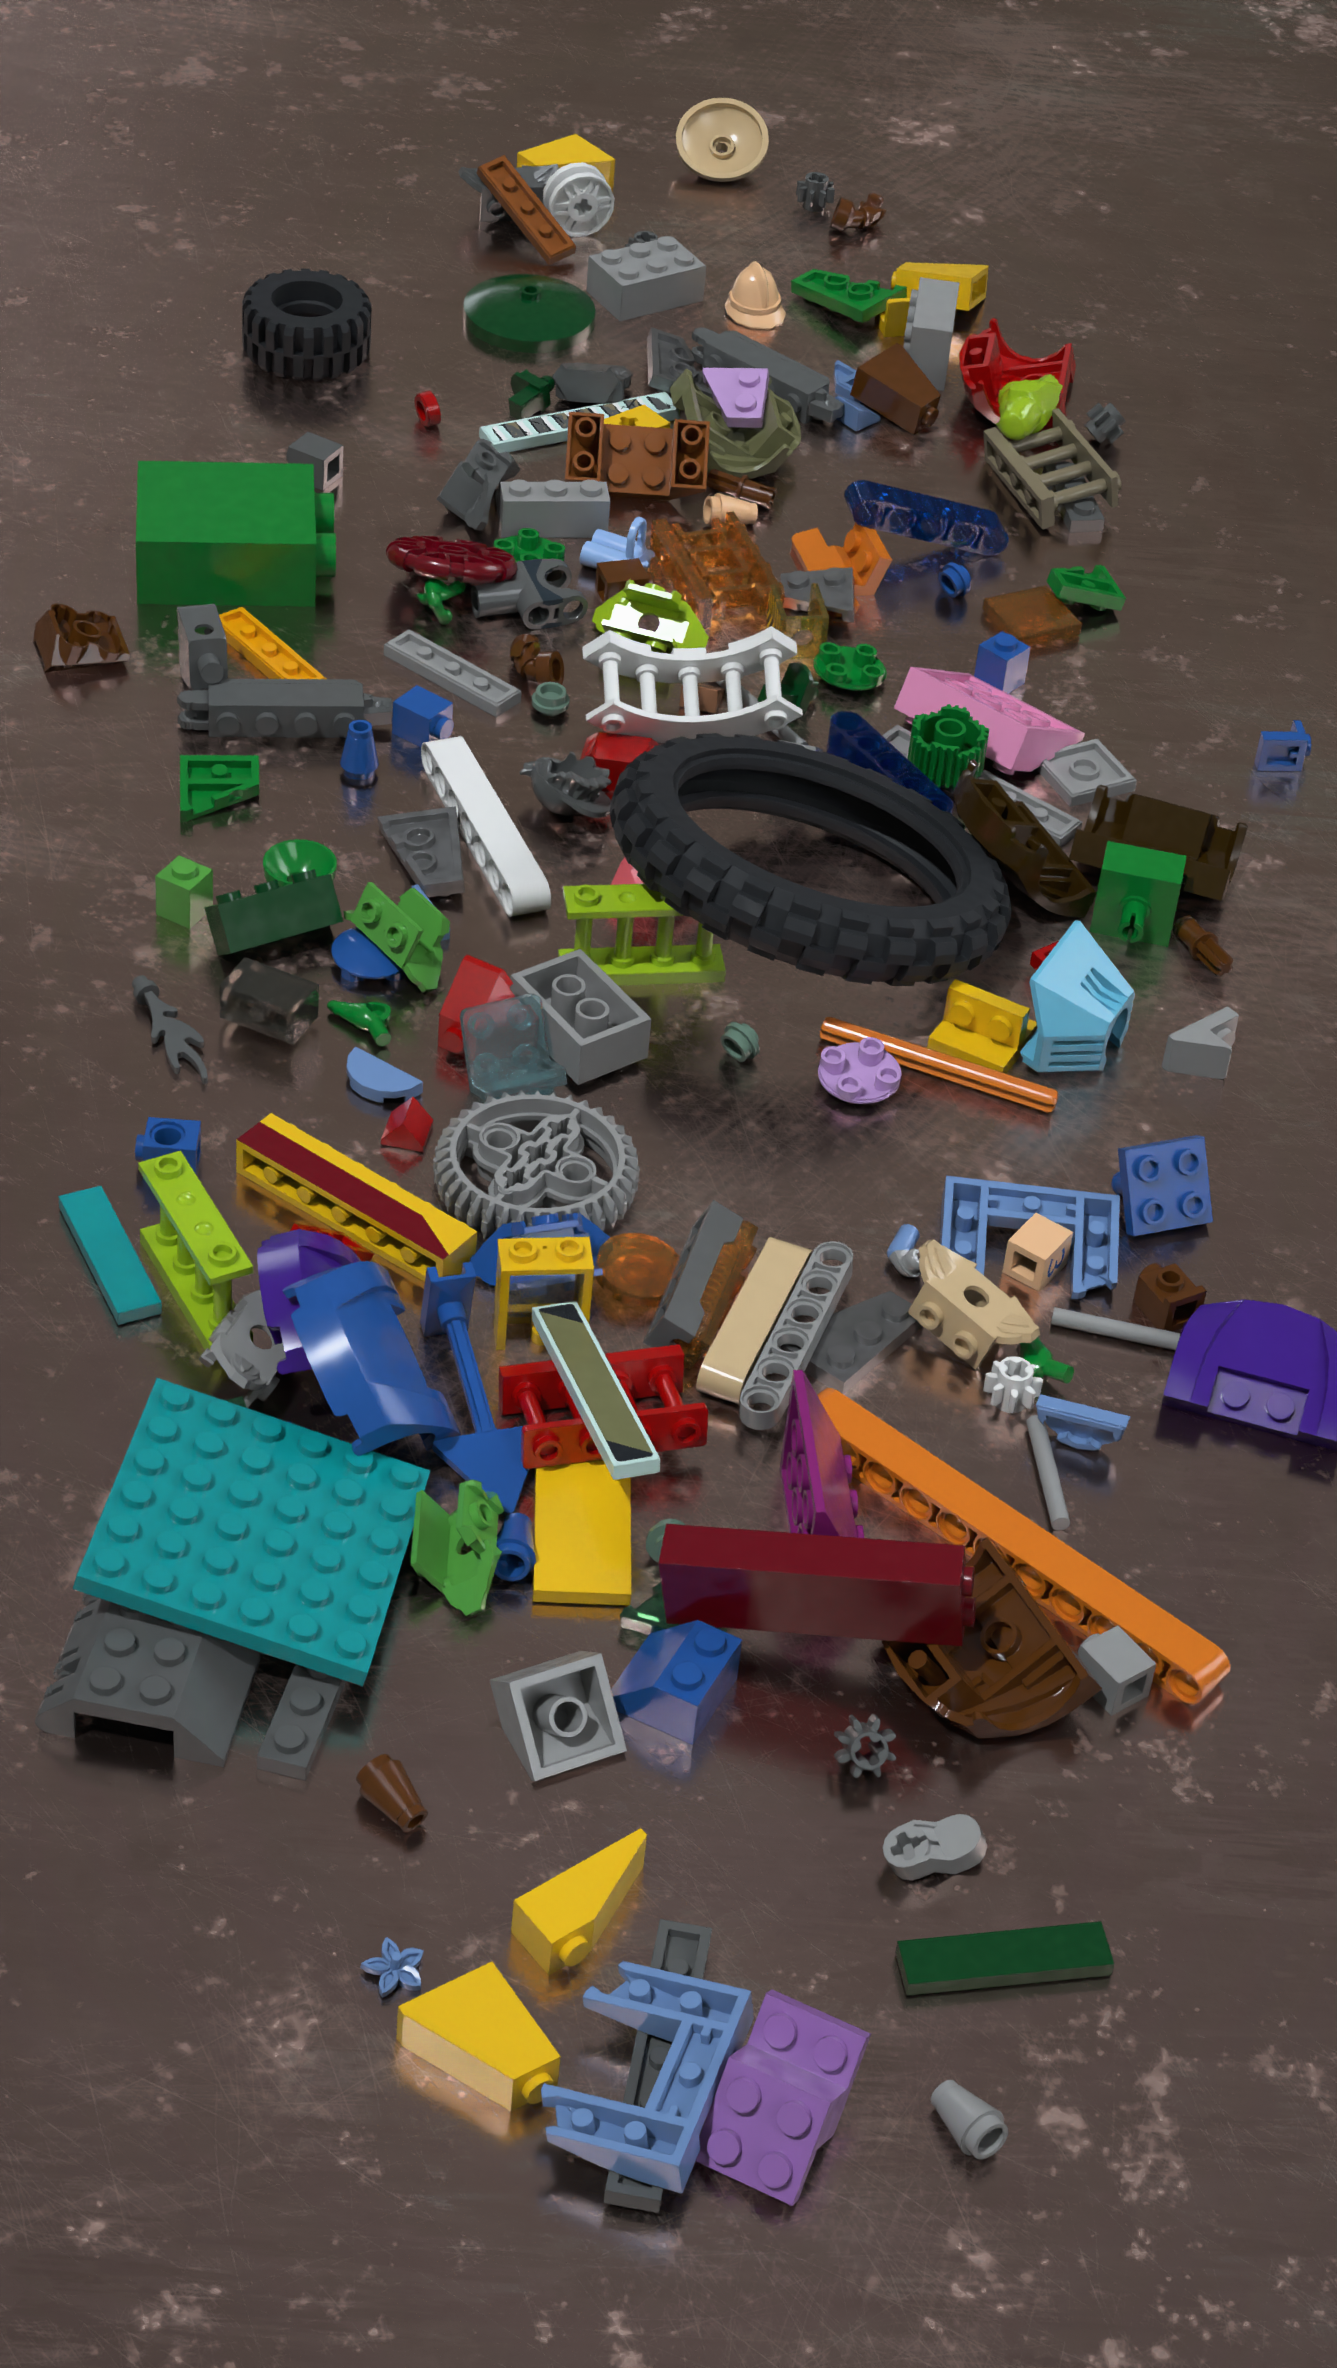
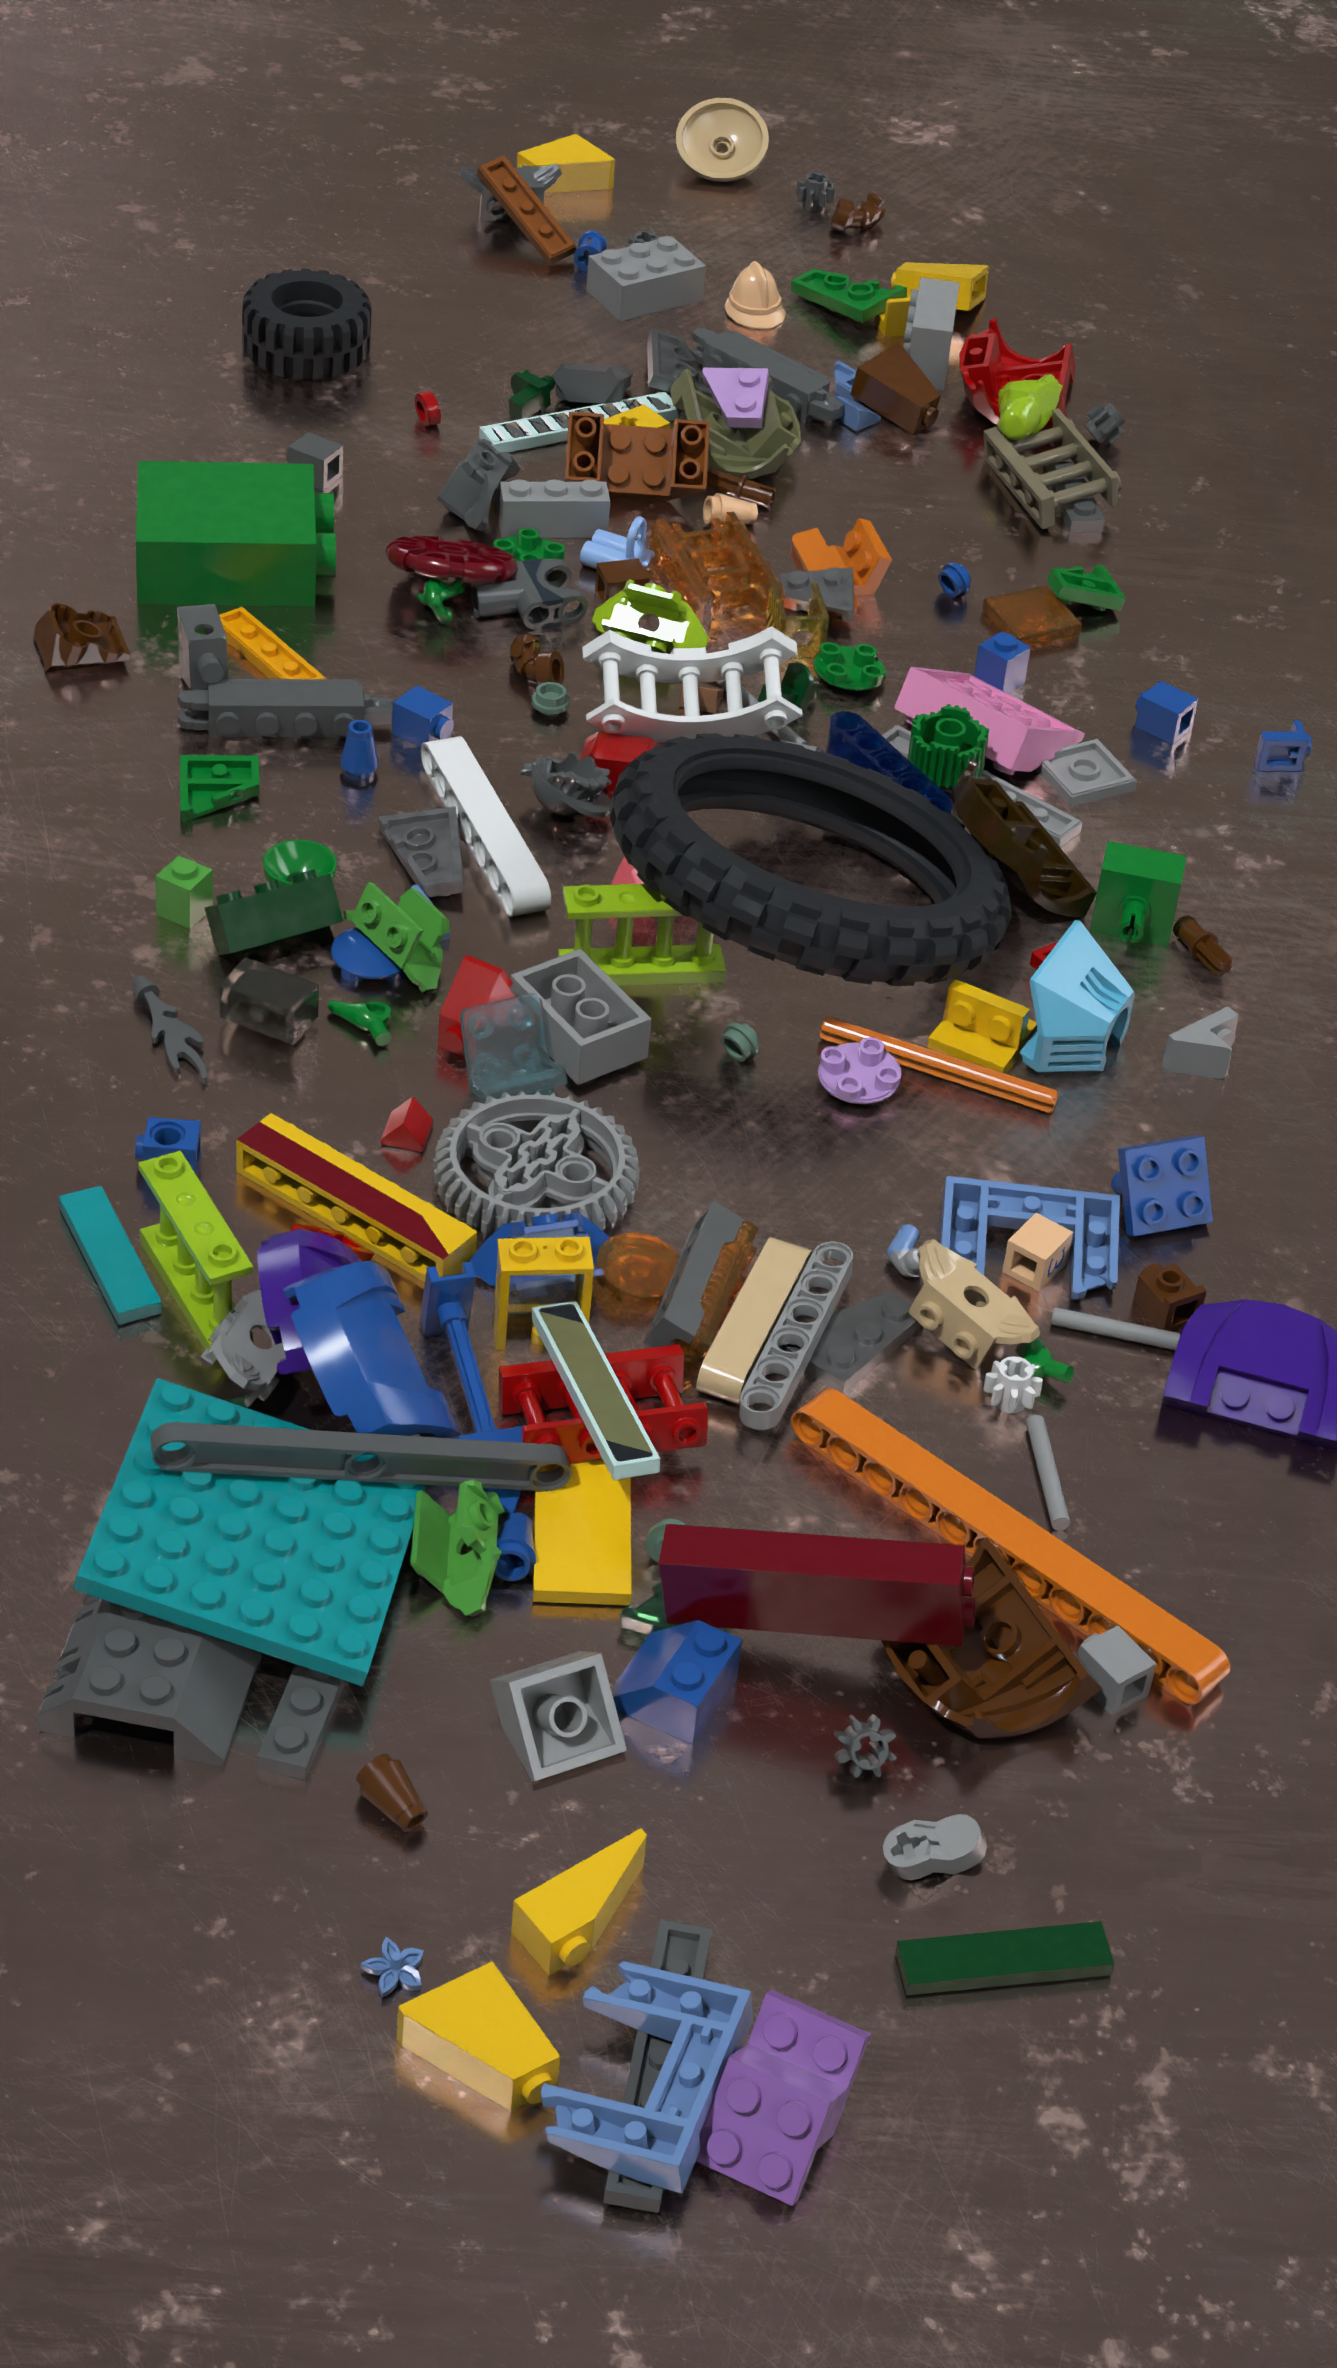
(331, 1456): none -> dark grey beam
(379, 1080): medium blue tile -> none
(452, 673): light grey tile -> none
(529, 313): dark green dish -> none
(579, 199): white wheel -> none
(584, 250): none -> blue bush
(815, 1469): magenta slope -> none
(926, 518): clear blue beam -> none
(971, 2121): light grey cone -> none
(1081, 1424): medium blue tile -> none
(1164, 827): dark brown piece -> none
(1165, 712): none -> blue brick

